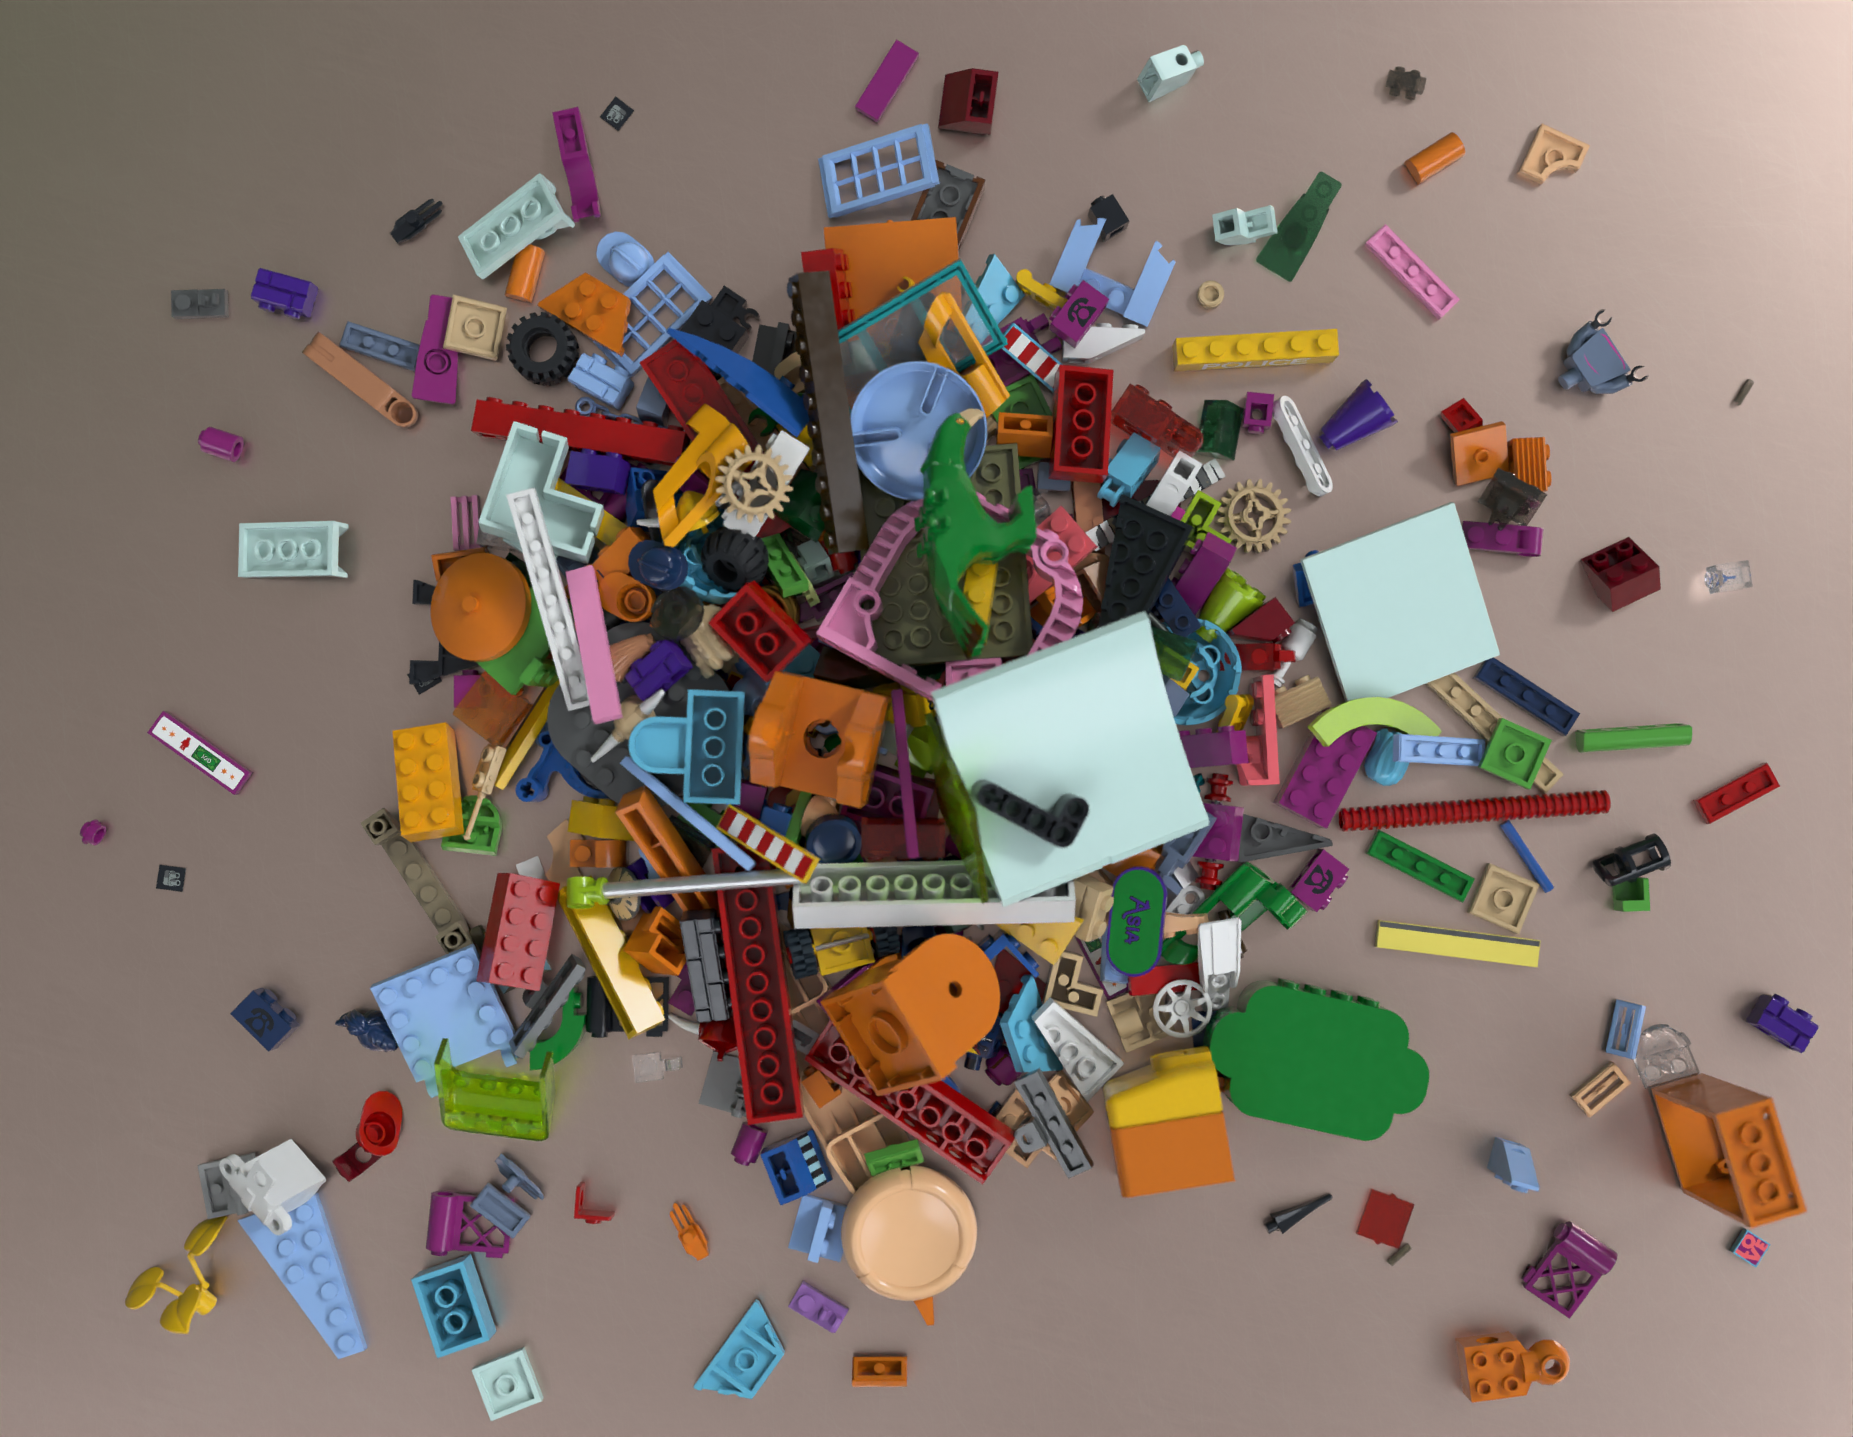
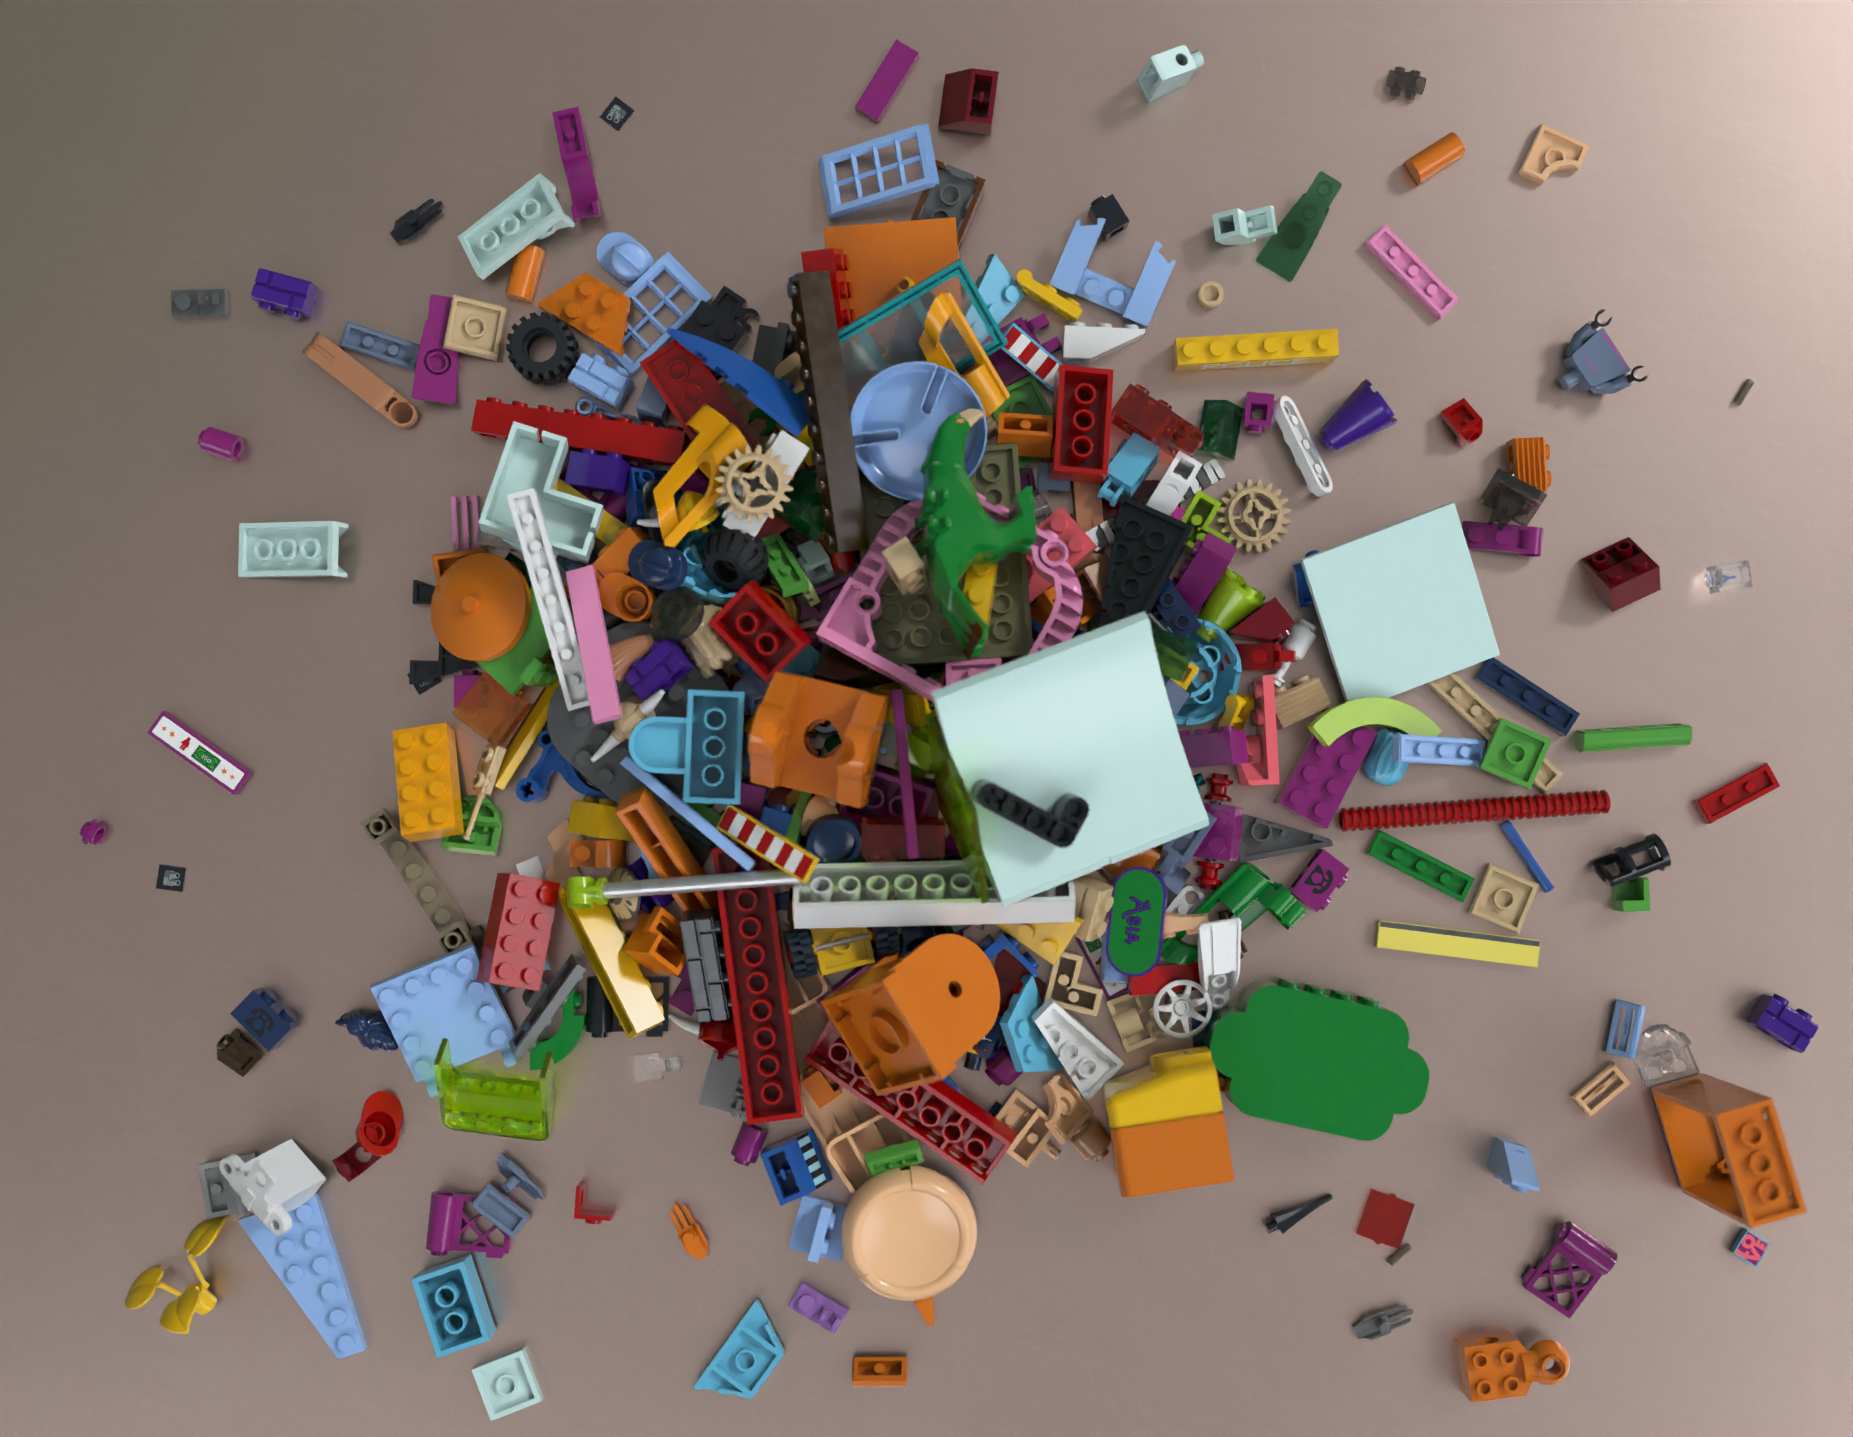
(237, 1053): none -> dark brown bracket
(804, 1037): clear sticker -> none
(904, 566): none -> tan brick
(1049, 1125): dark grey plate -> none
(1078, 313): magenta brick -> none
(1091, 1141): none -> medium nougat head
(1186, 875): white sticker -> none
(1379, 1324): none -> flat silver piece
(1479, 453): orange plate -> none

